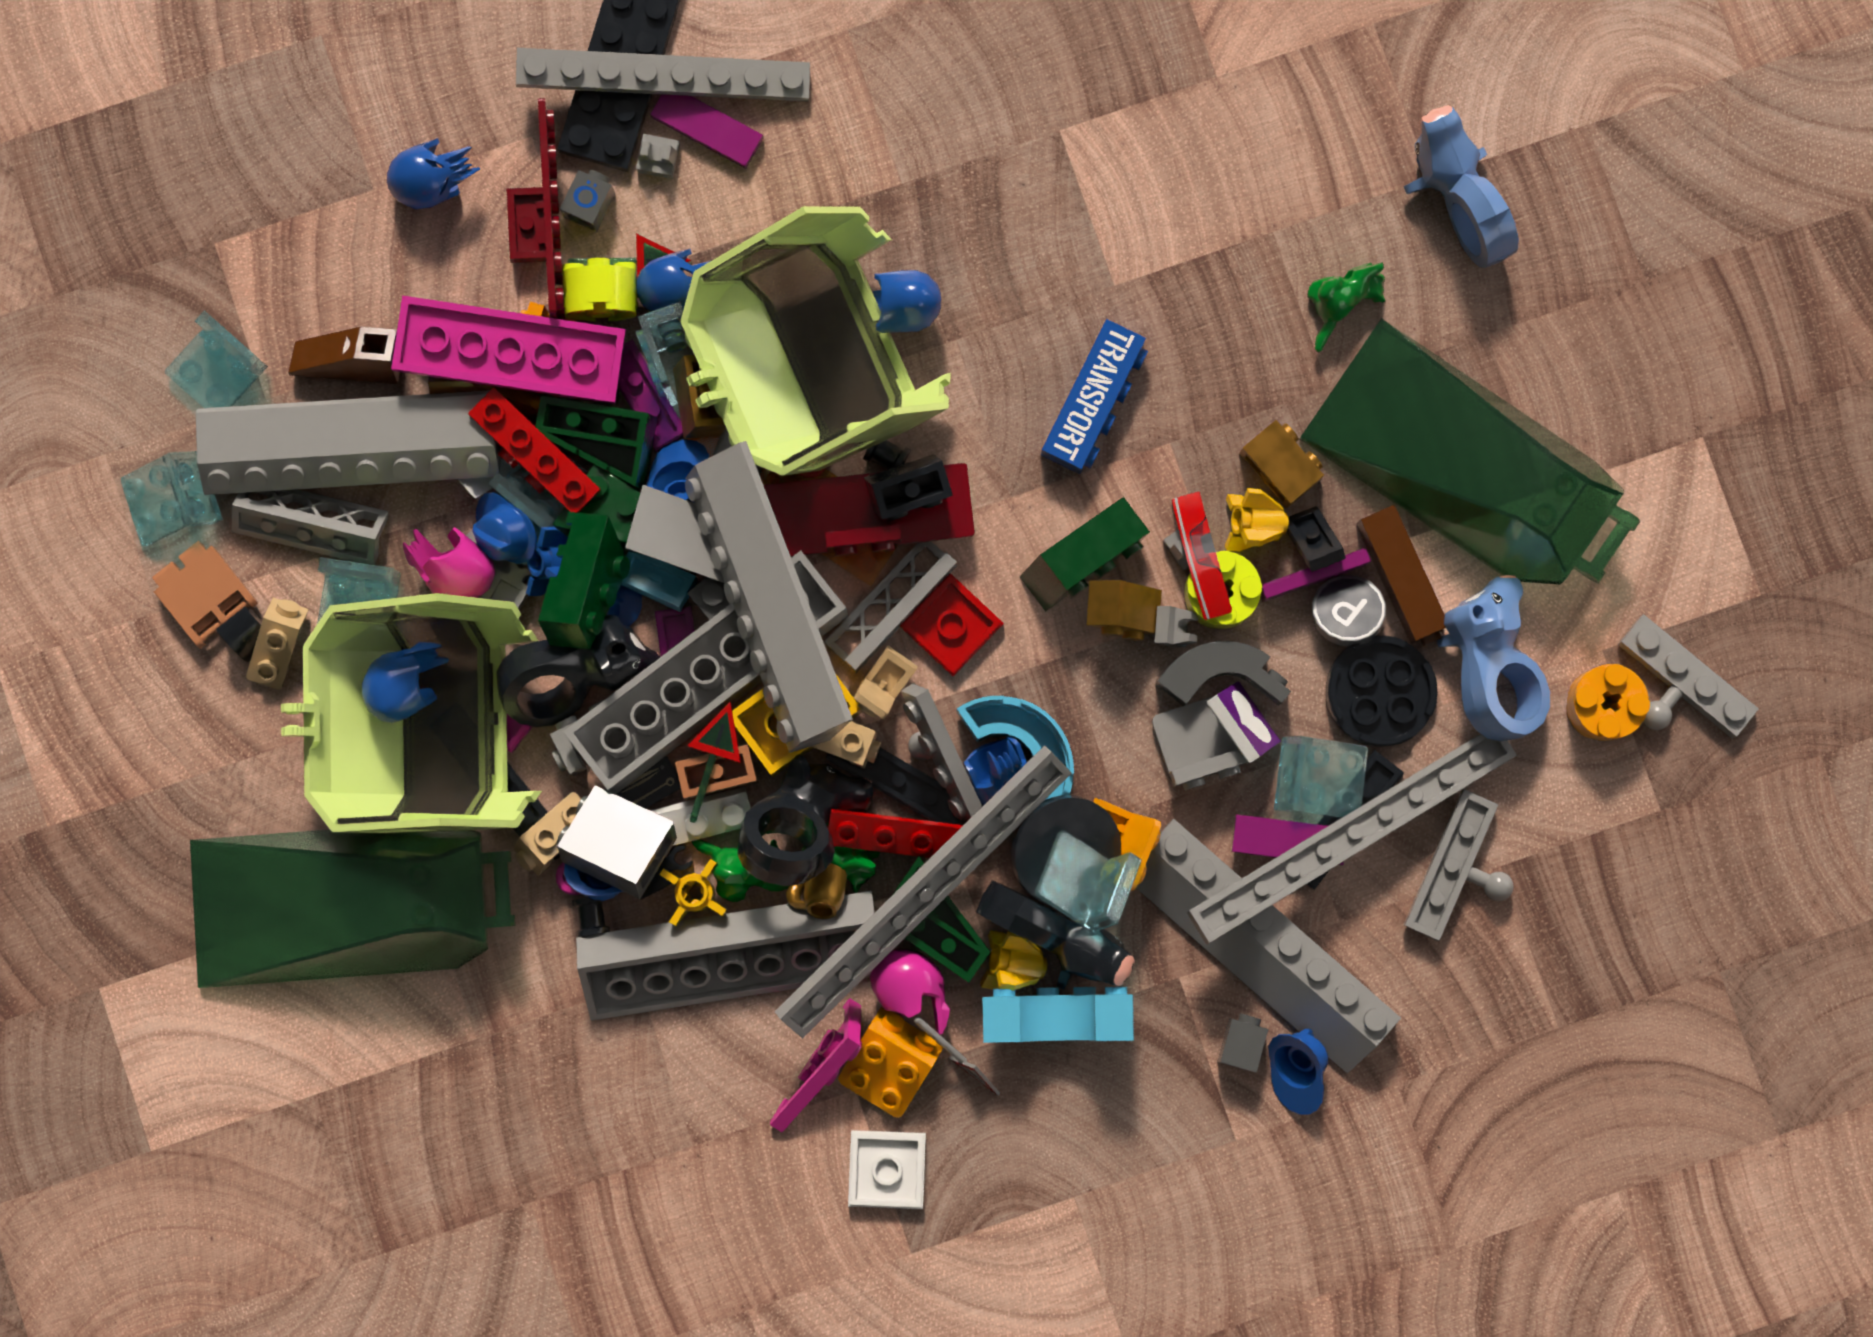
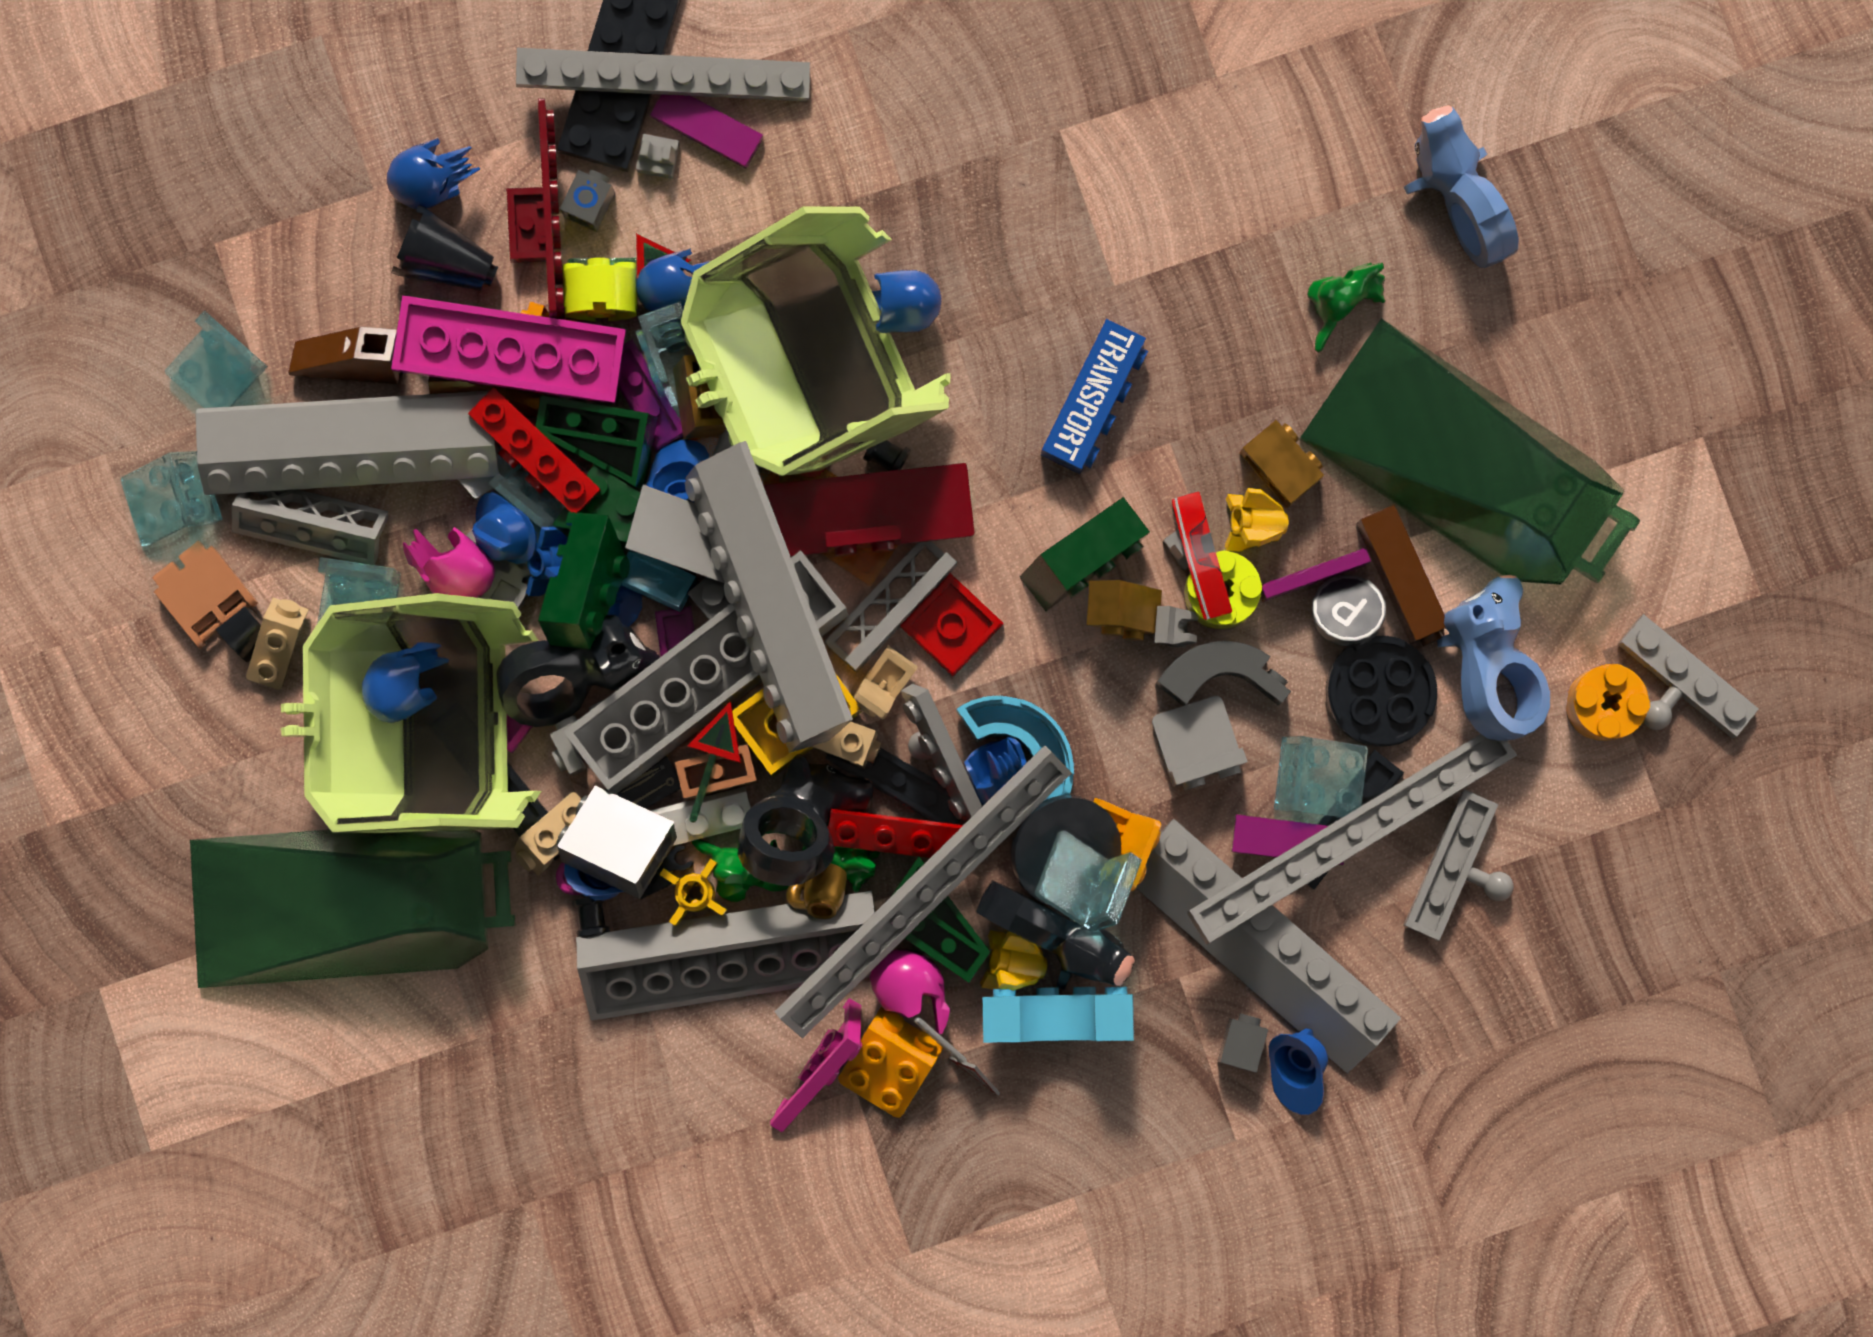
(443, 255): none -> black cone
(886, 1169): white tile -> none
(908, 487): black brick -> none
(1243, 722): tile -> none
(1314, 539): black plate -> none

